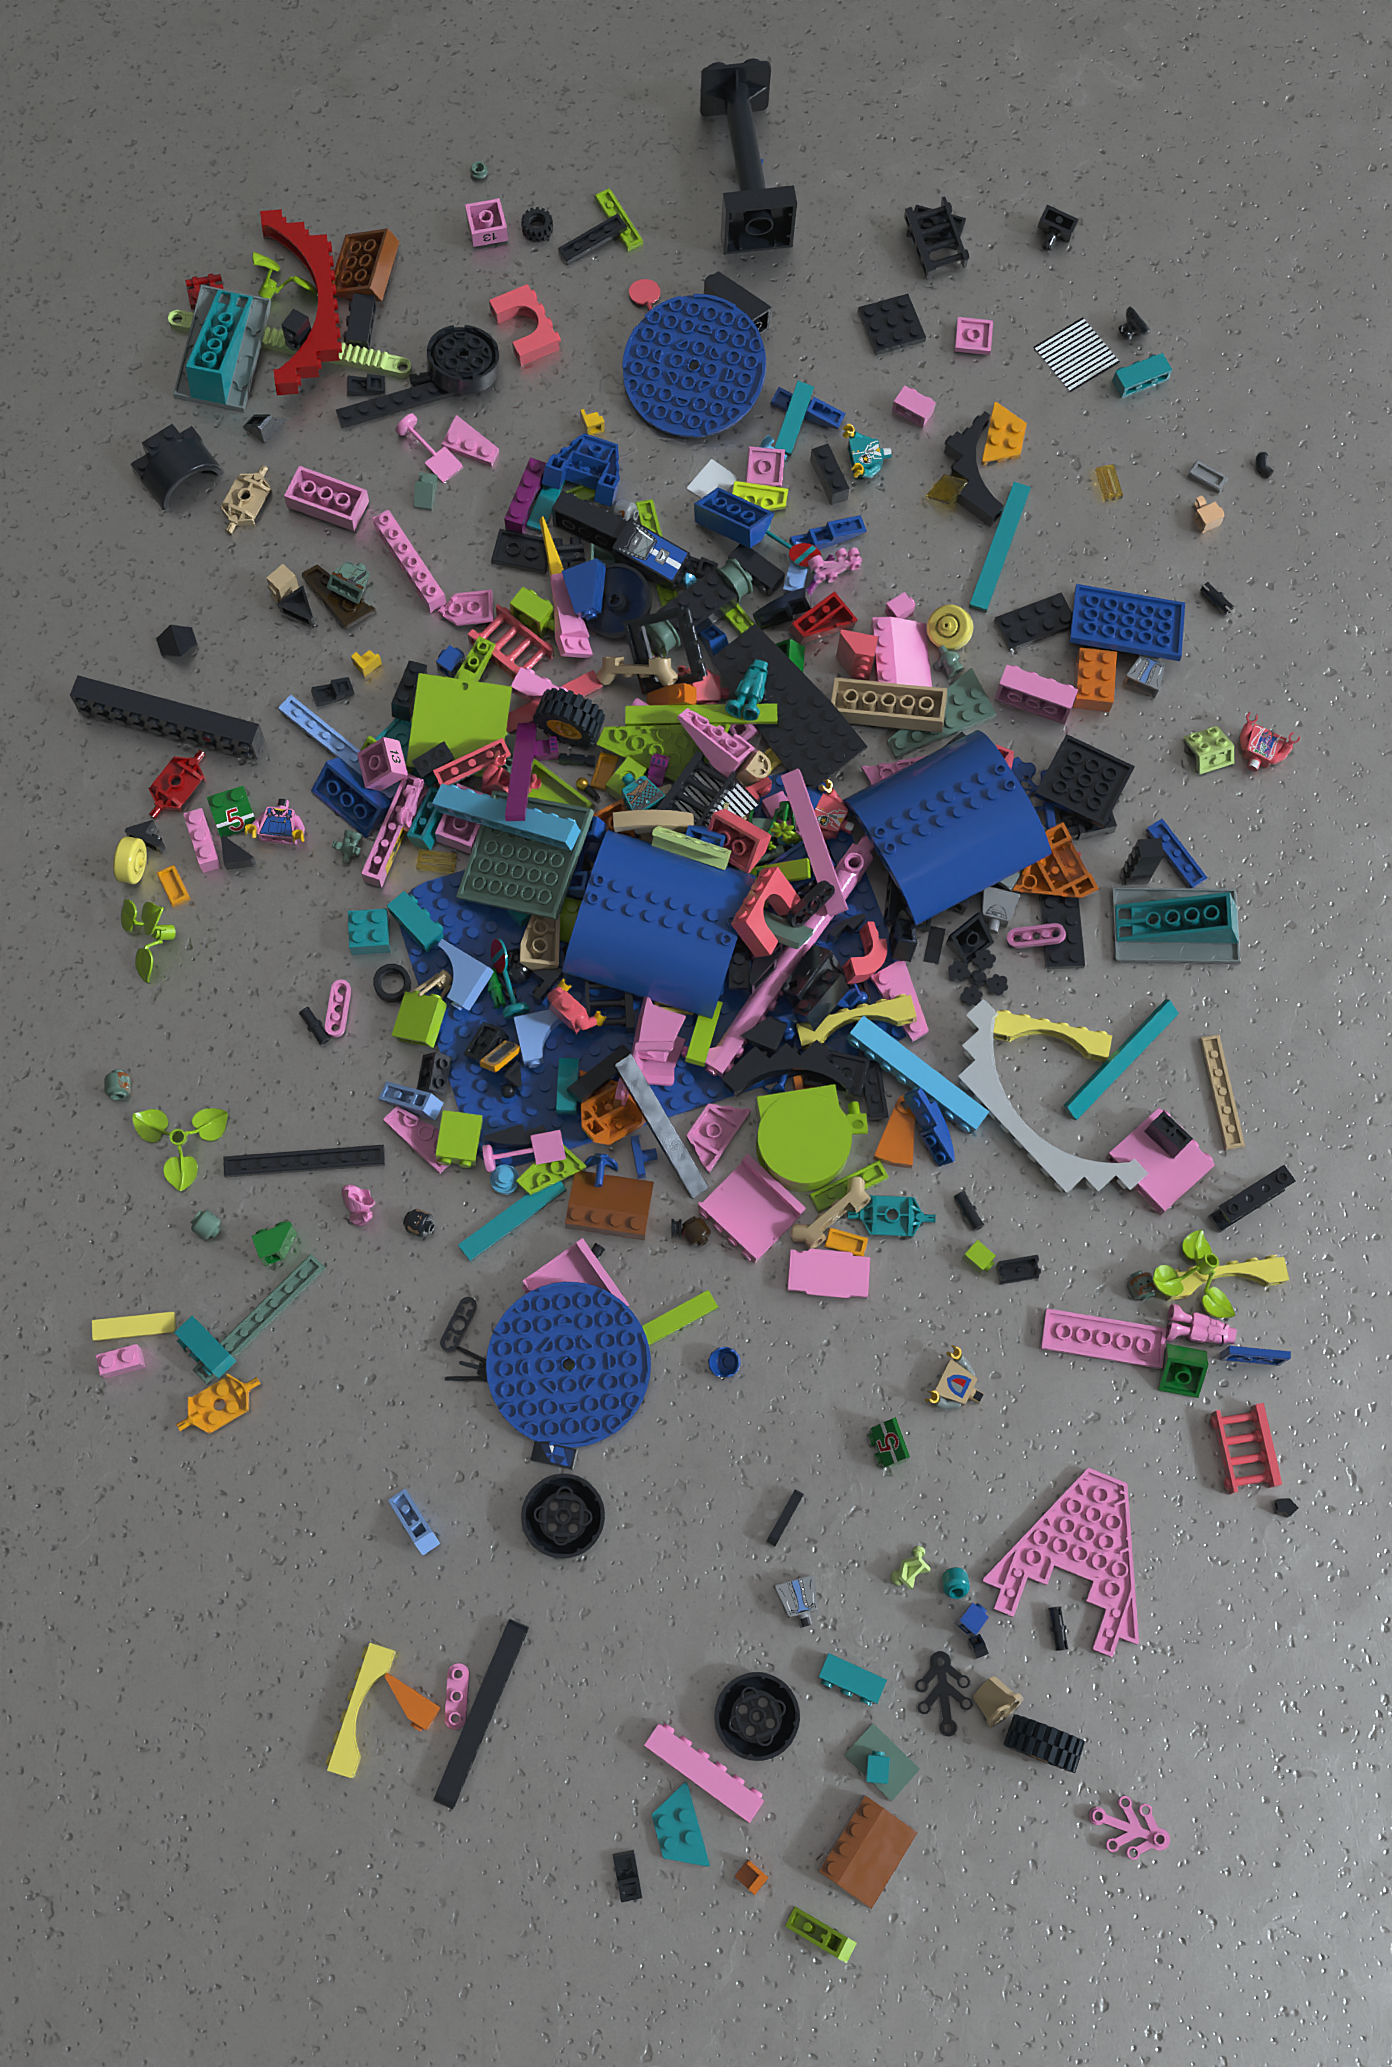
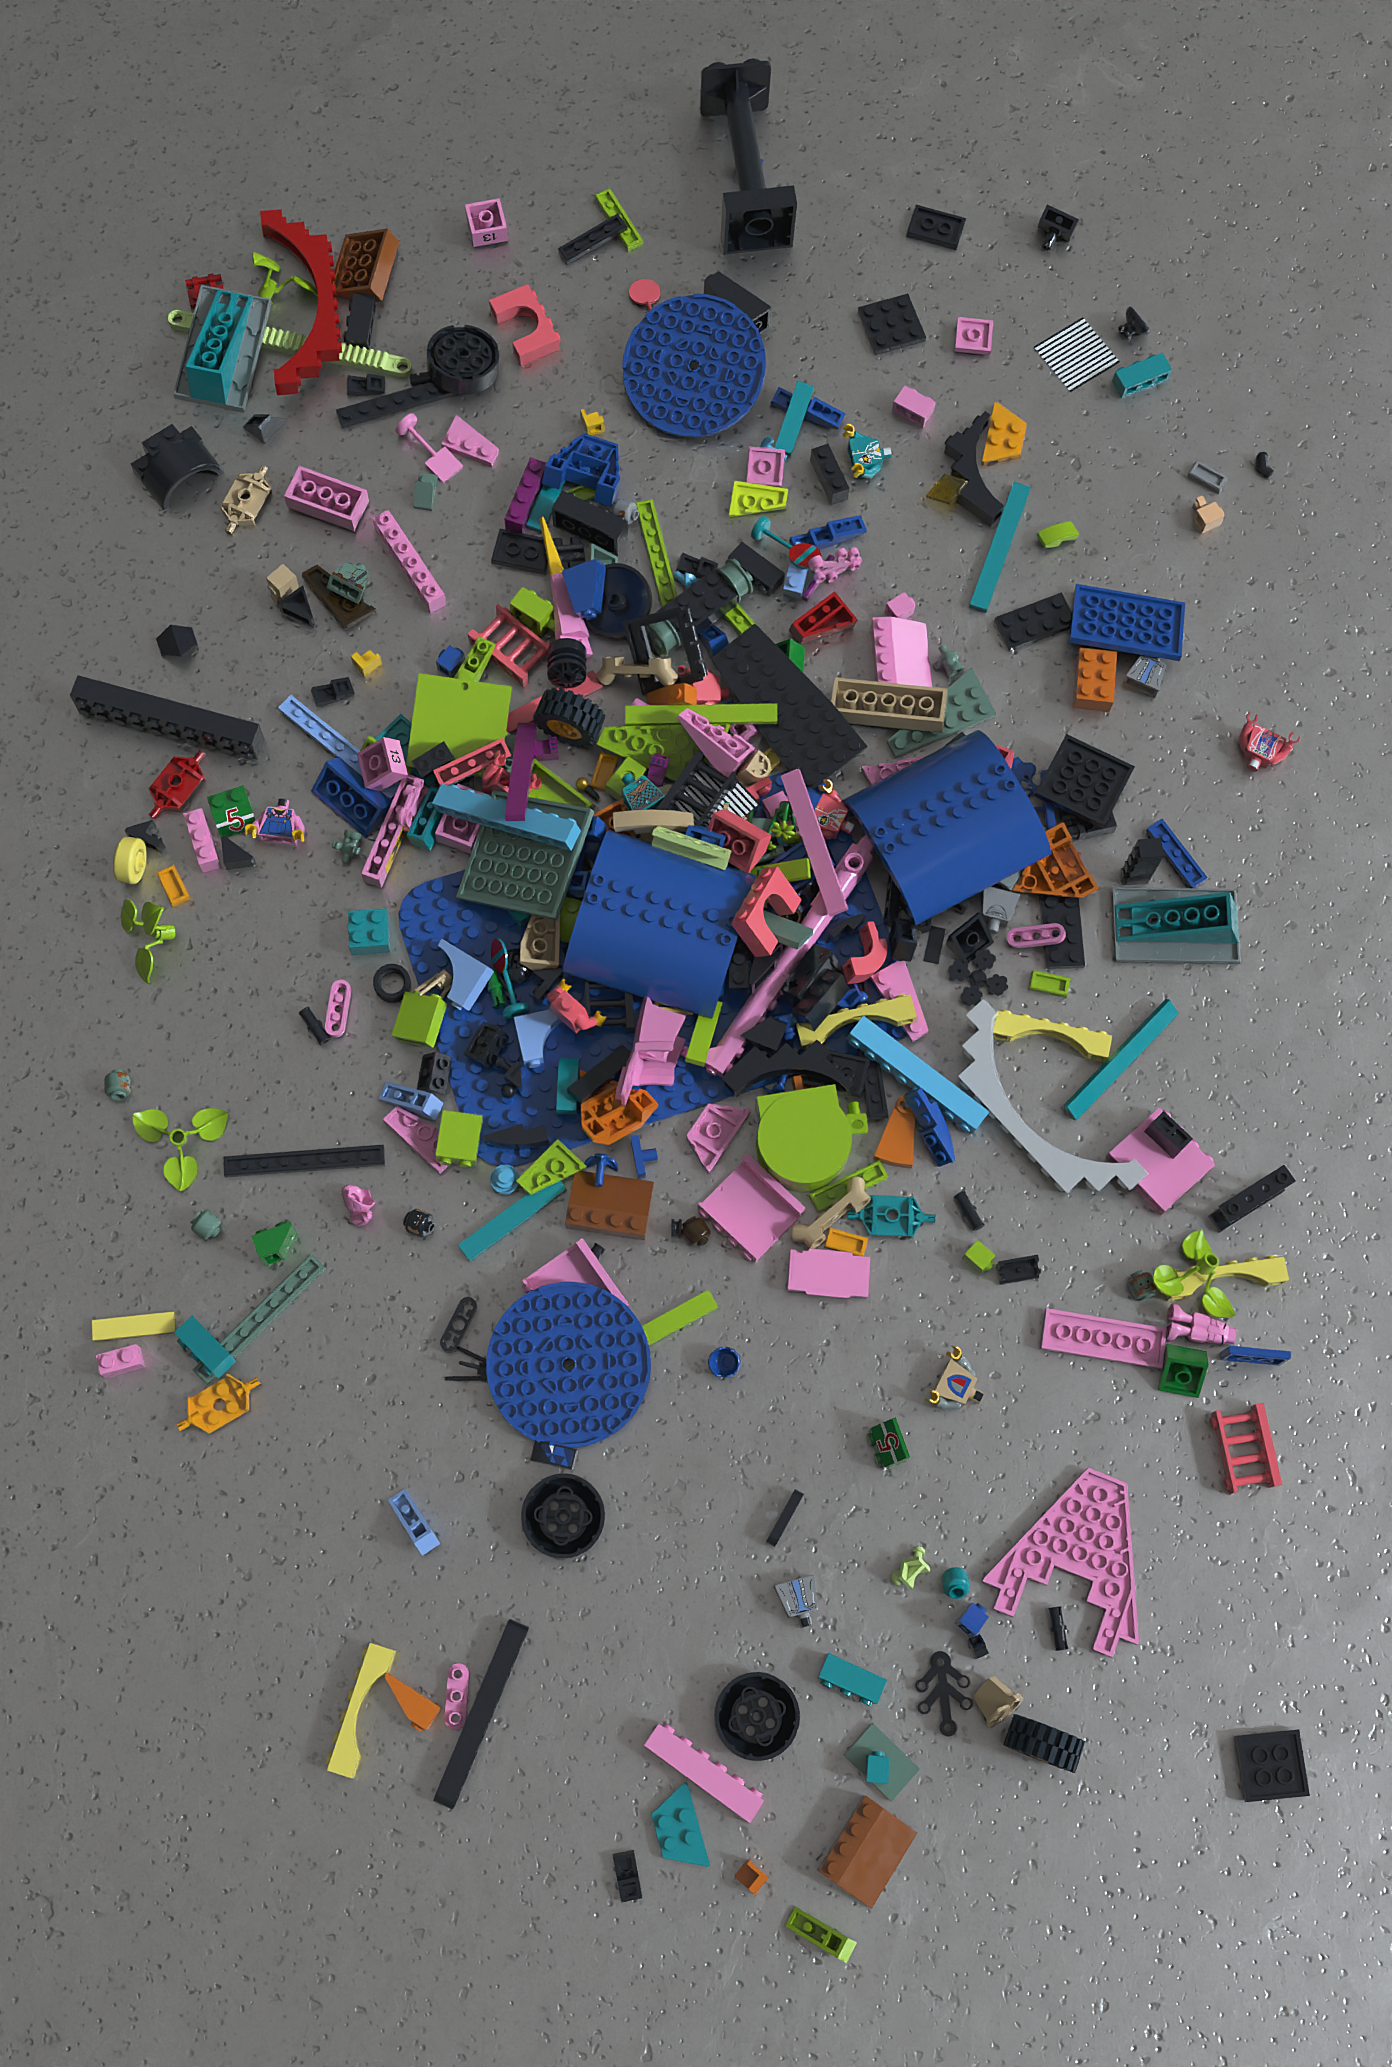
(296, 329): black brick -> none
(404, 698): black brick -> none
(415, 921): teal brick -> none
(419, 866): clear yellow tile -> none
(469, 608): bright pink tile -> none
(478, 166): sand green plate -> none
(500, 1056): tile -> none
(530, 686): bright pink slope -> none
(537, 215): black tyre -> none
(546, 1148): bright pink piece -> none
(566, 663): none -> black wheel
(576, 759): black axle -> none
(651, 555): slope -> none
(660, 1125): tile -> none
(710, 478): white sticker -> none
(733, 517): blue slope -> none
(750, 689): teal piece -> none
(783, 608): black slope -> none
(797, 910): black beam -> none
(856, 653): coral slope -> none
(923, 250): black fence -> none
(950, 627): light yellow wheel -> none
(1036, 694): bright pink brick -> none
(1049, 983): none -> lime tile
(1055, 534): none -> lime slope
(1111, 495): clear yellow tile -> none
(1133, 1829): bright pink plant -> none
(1211, 749): yellowish green bracket -> none
(1217, 598): black pin -> none
(1222, 1092): tan tile -> none
(1272, 1765): none -> black plate
(1285, 1506): black piece -> none

